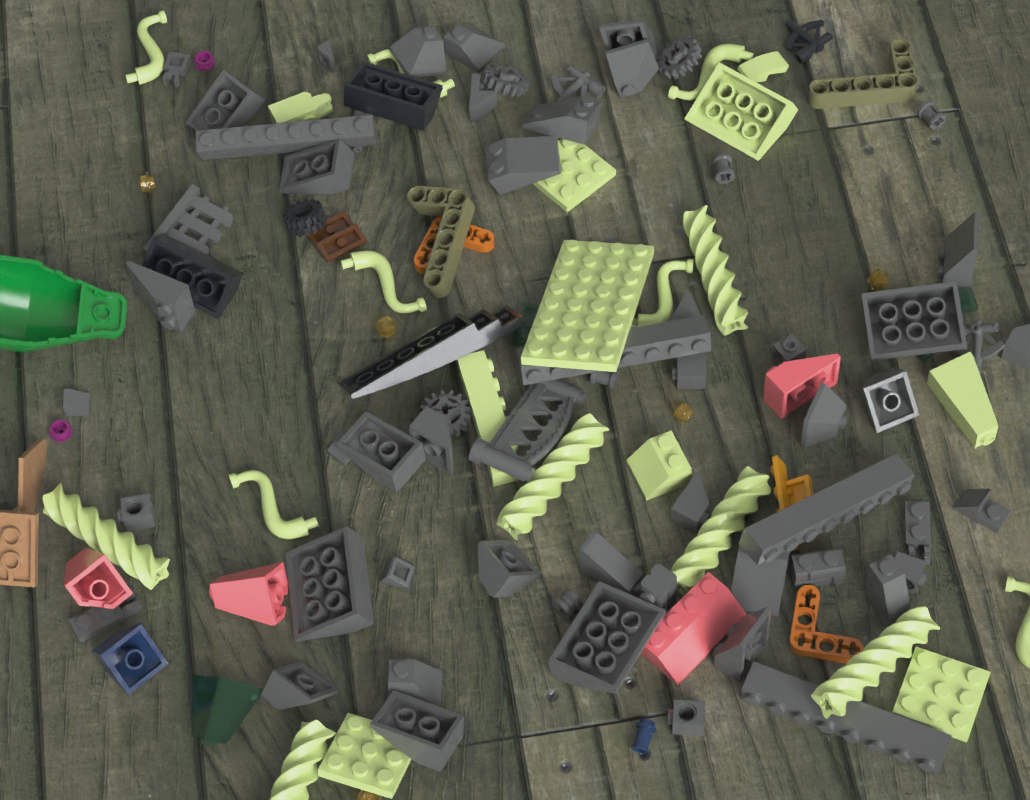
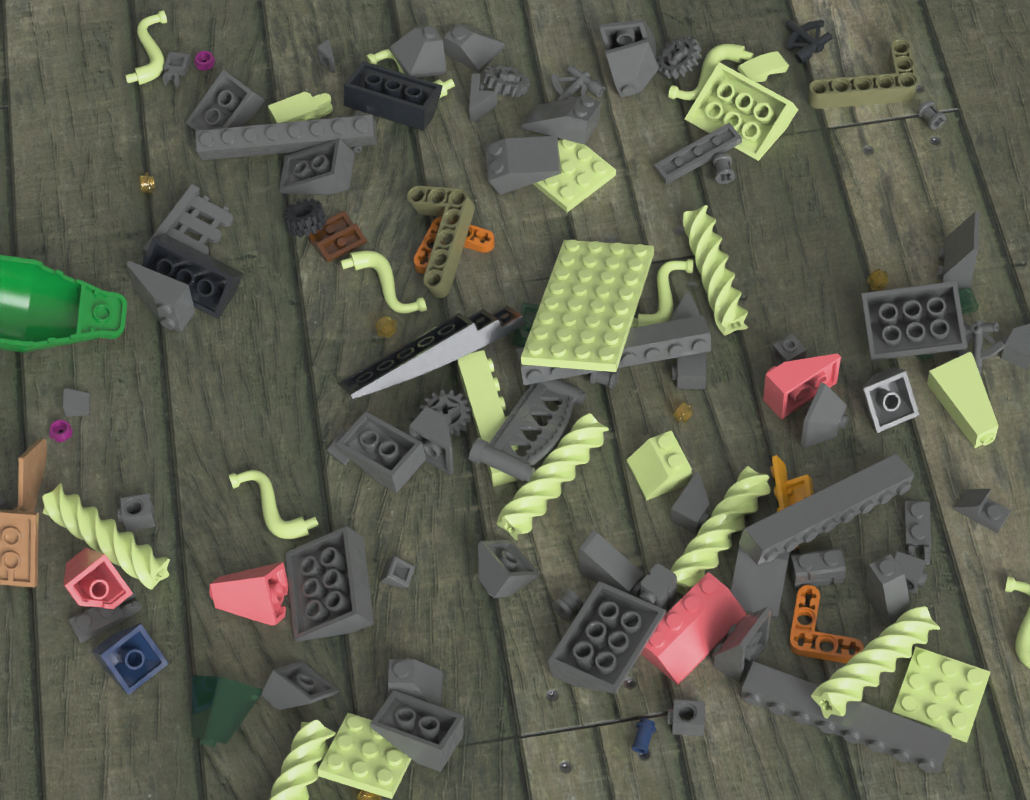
(697, 153): none -> dark grey plate

